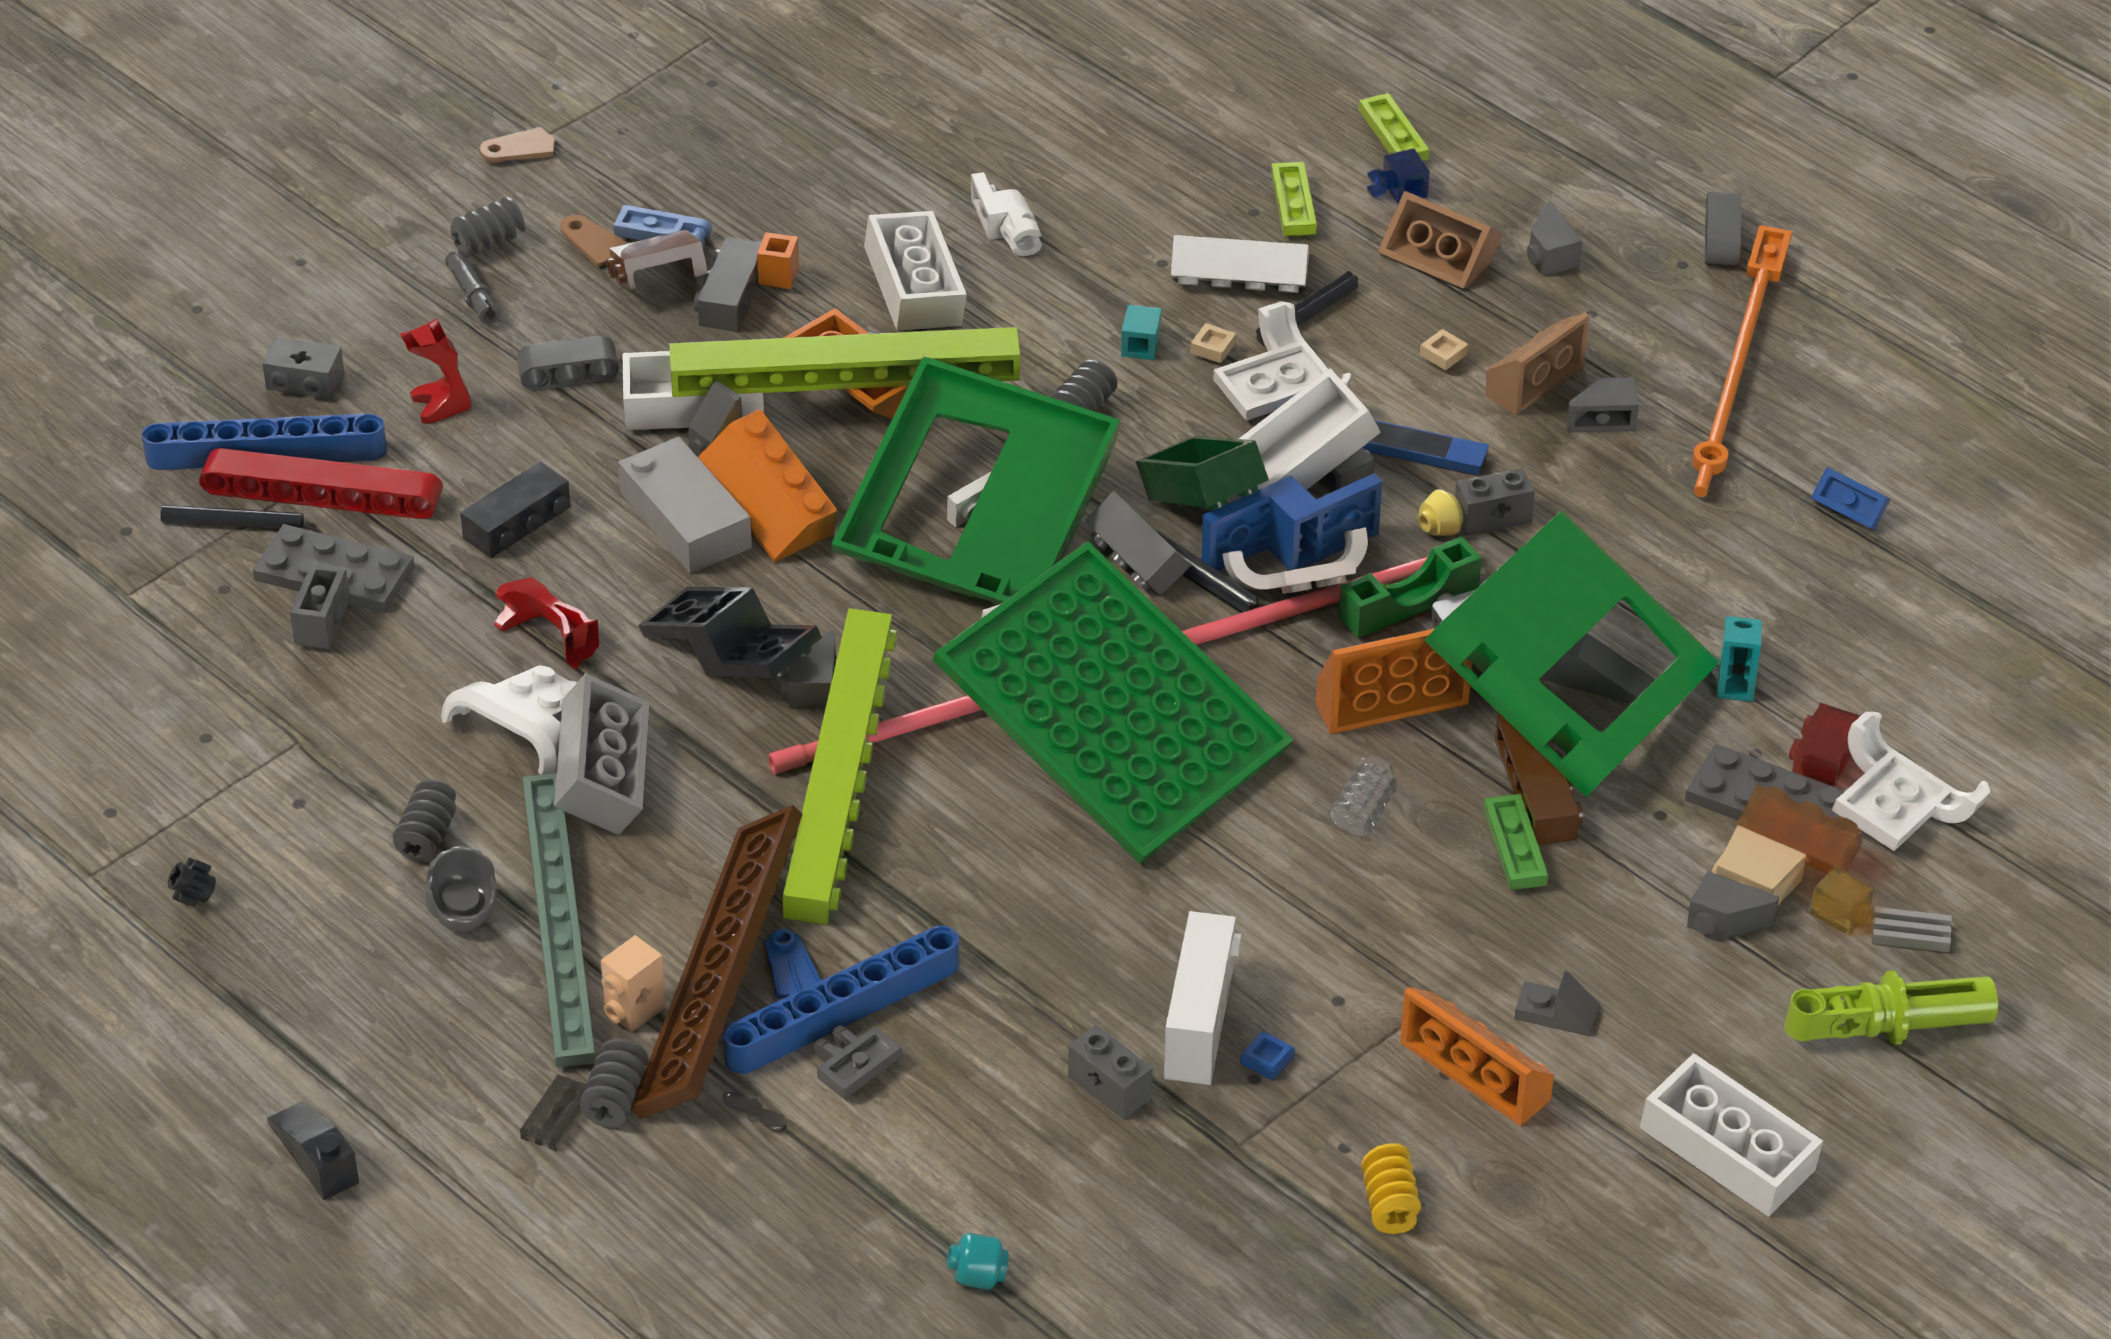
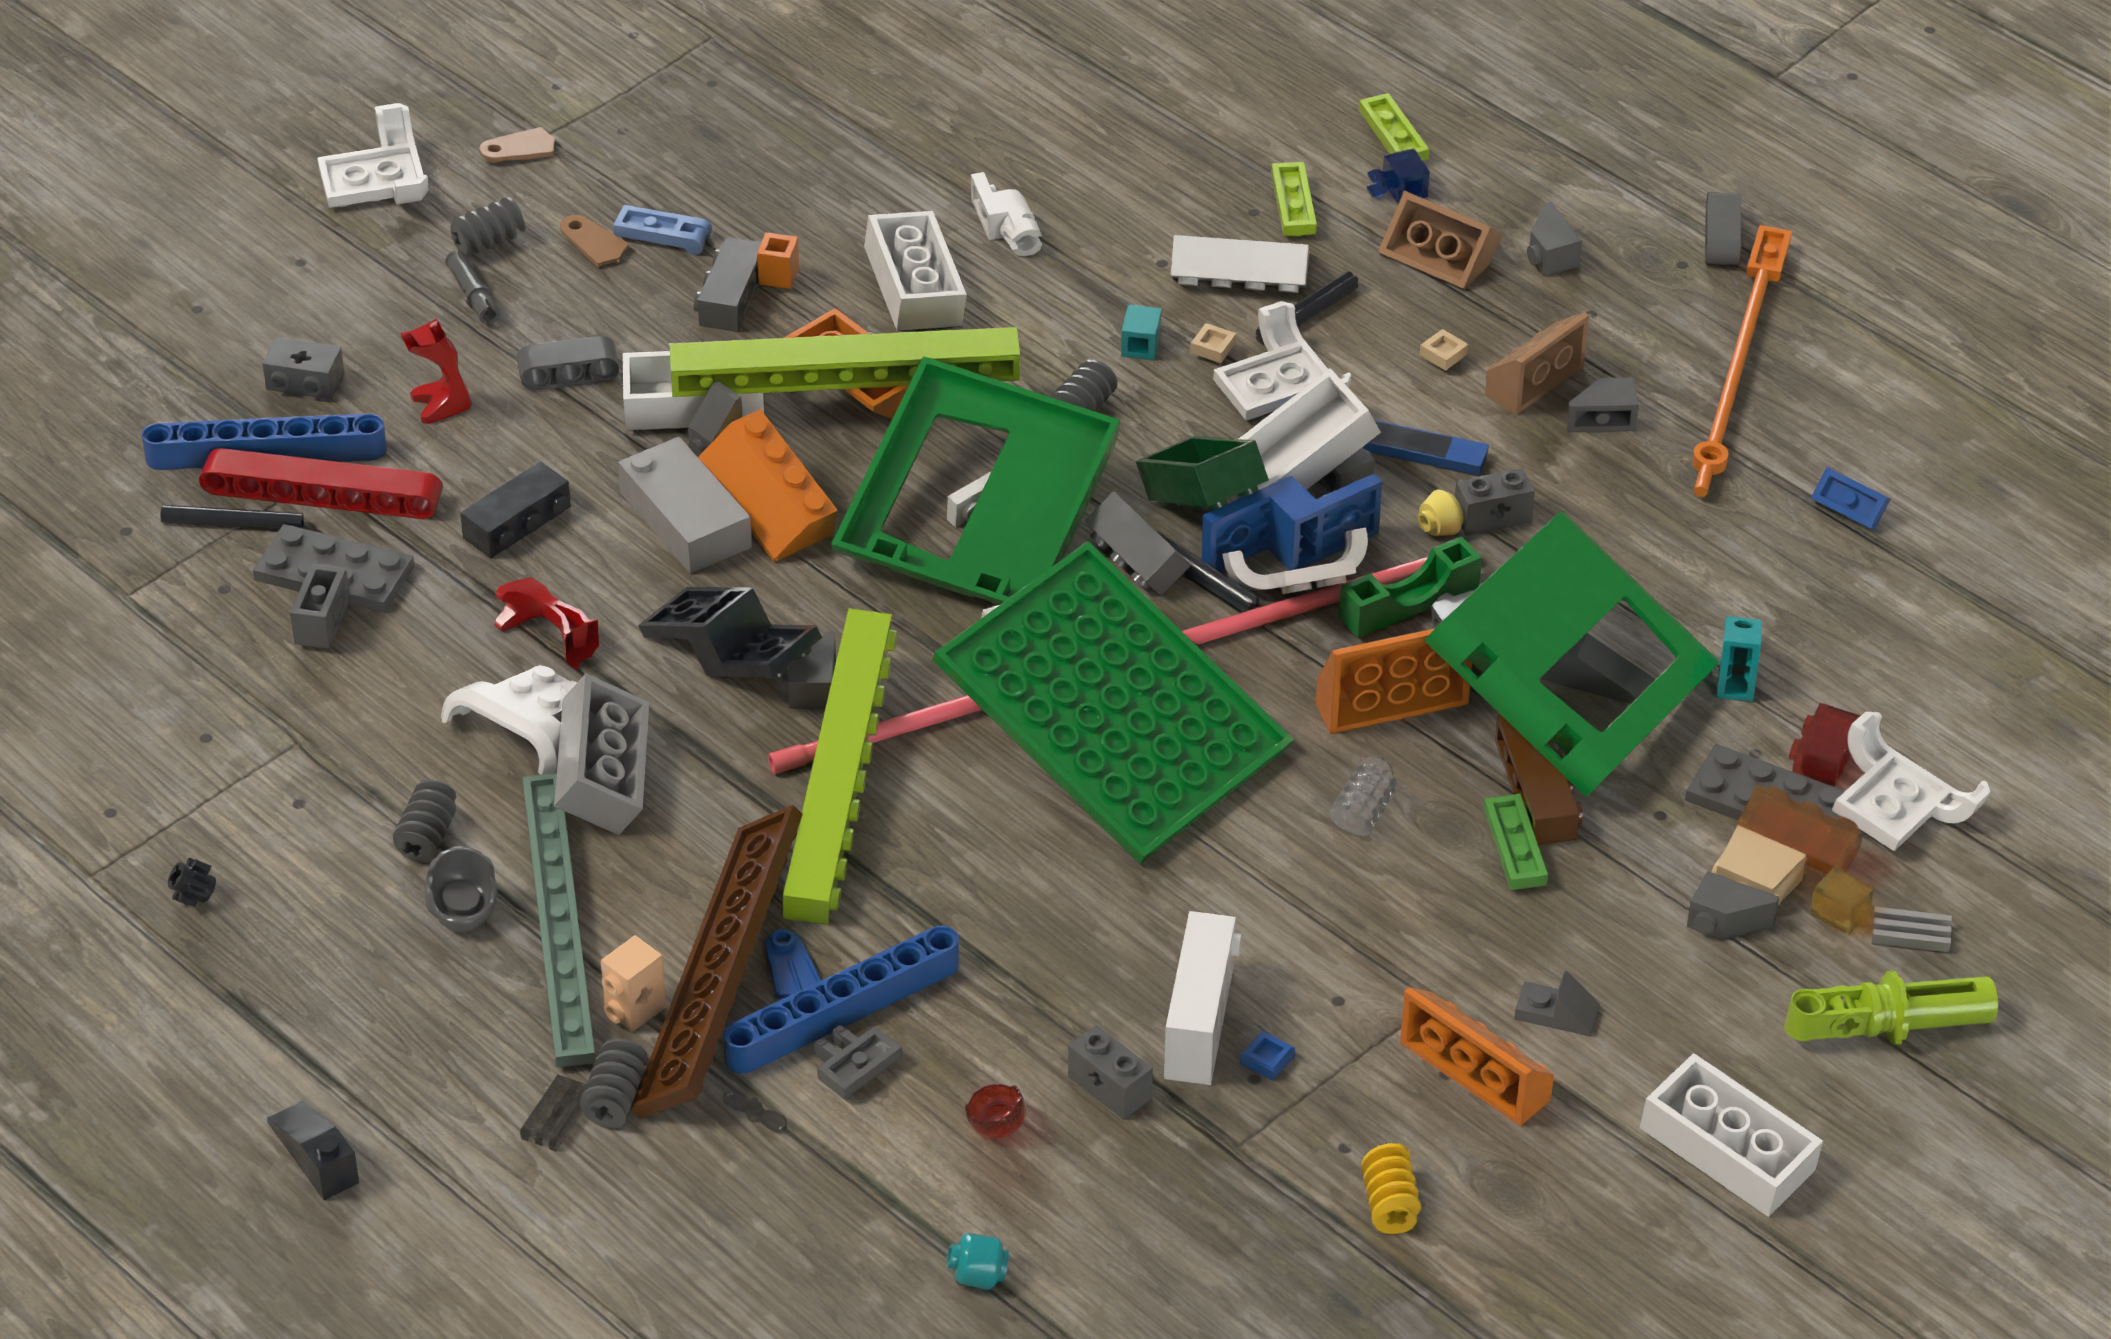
(377, 172): none -> white piece
(654, 252): panel -> none
(996, 1110): none -> clear red hair

